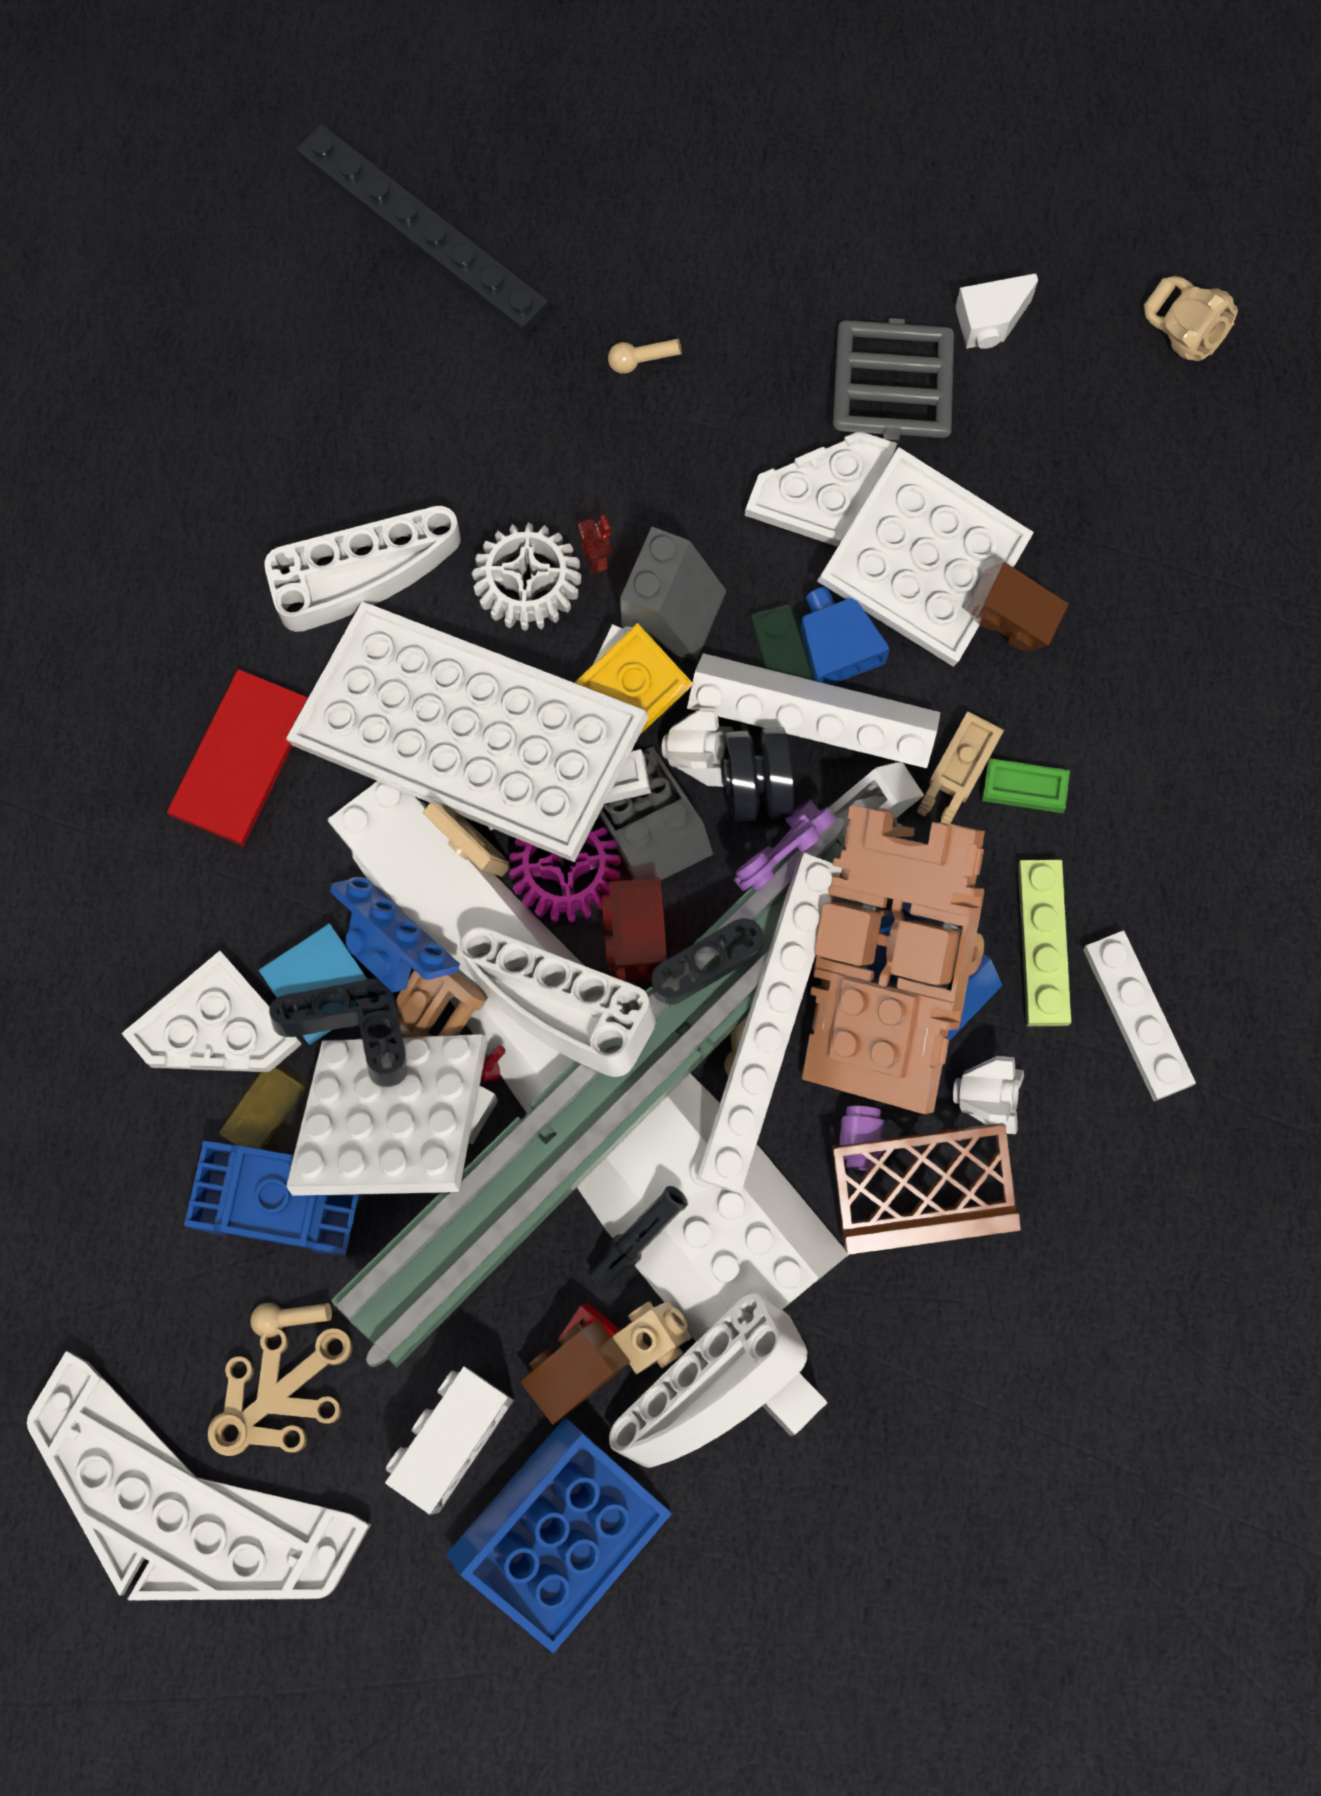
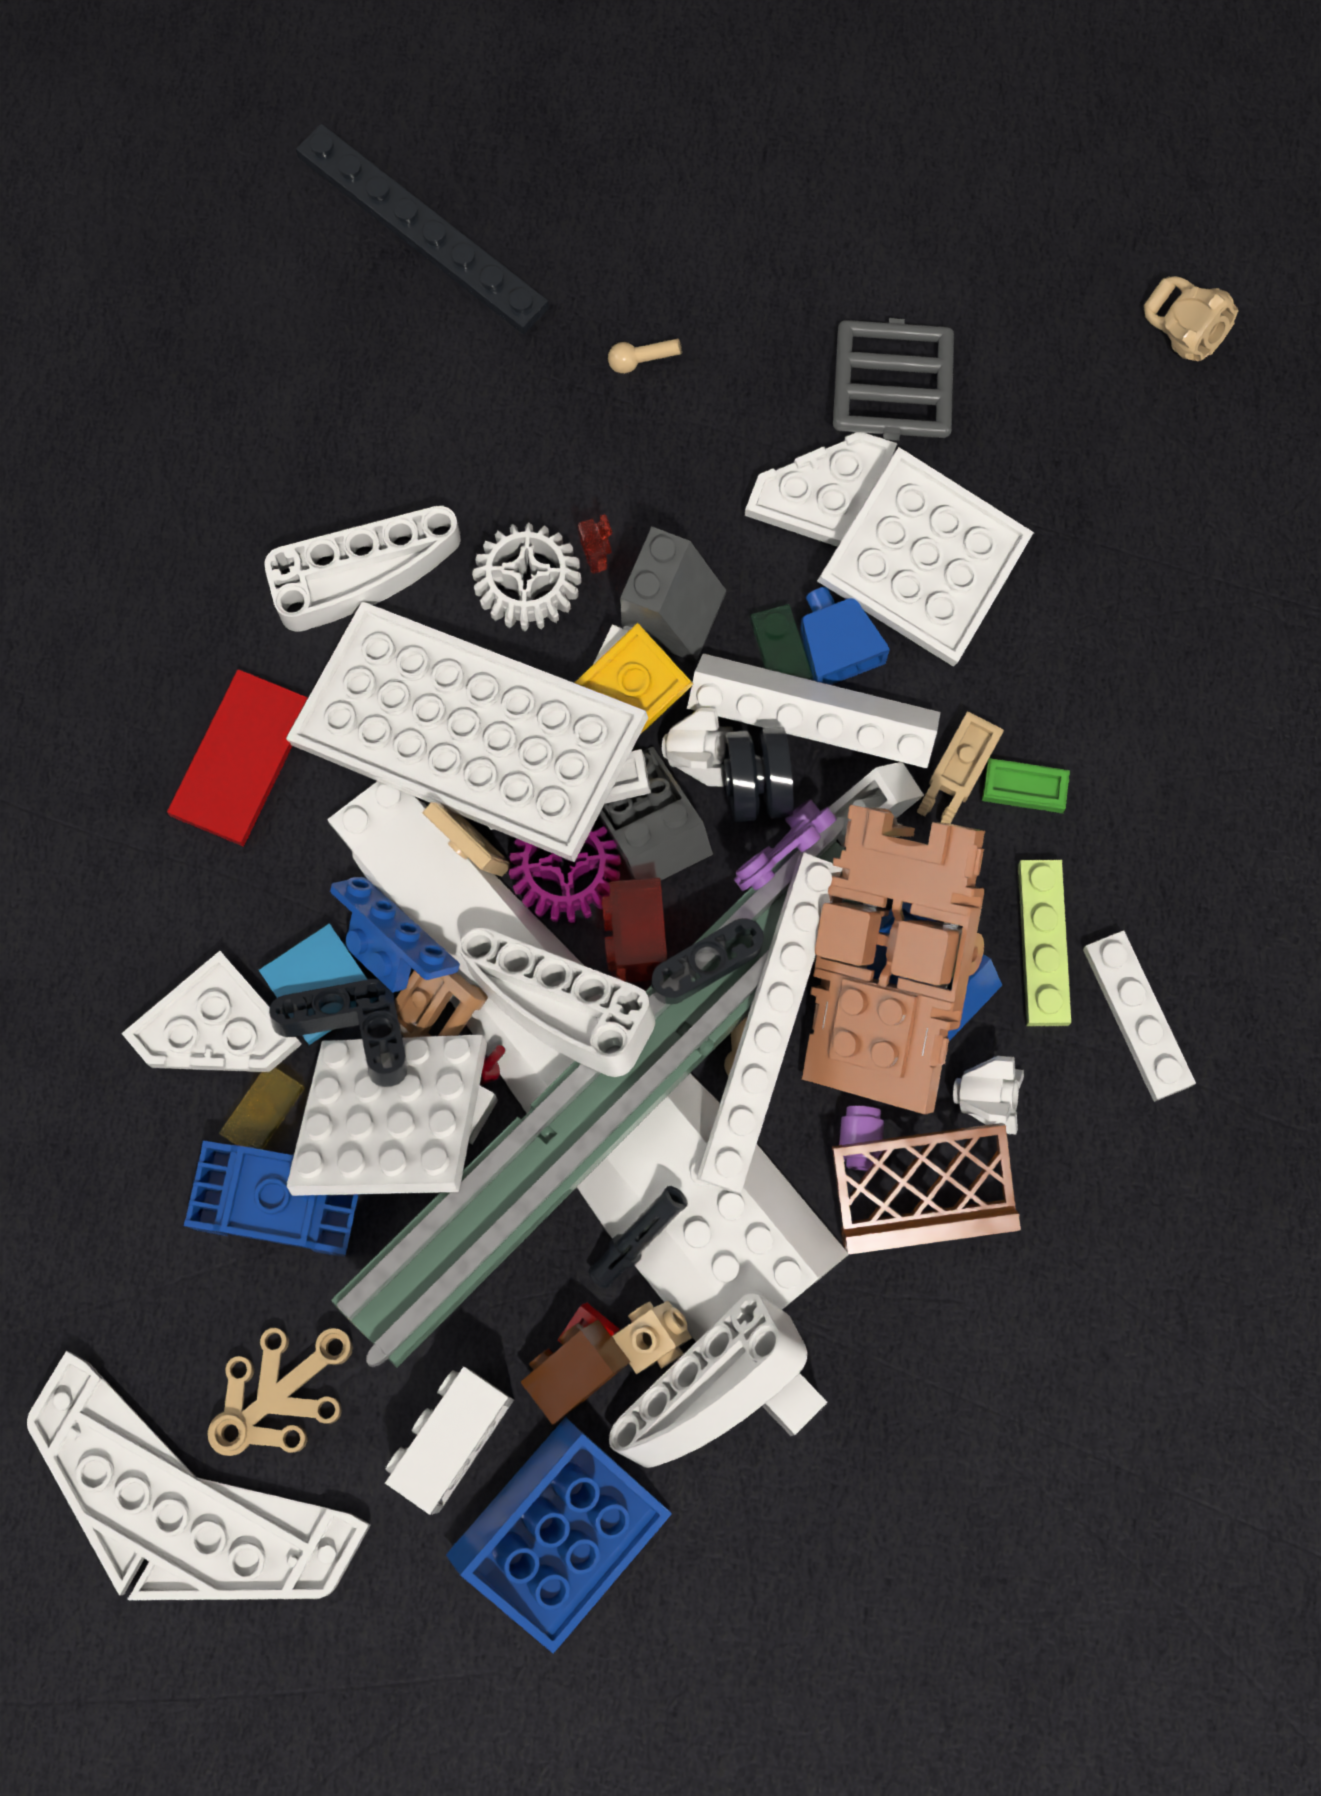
(270, 1316): tan bar -> none
(992, 309): white slope -> none
(1016, 607): reddish brown brick -> none

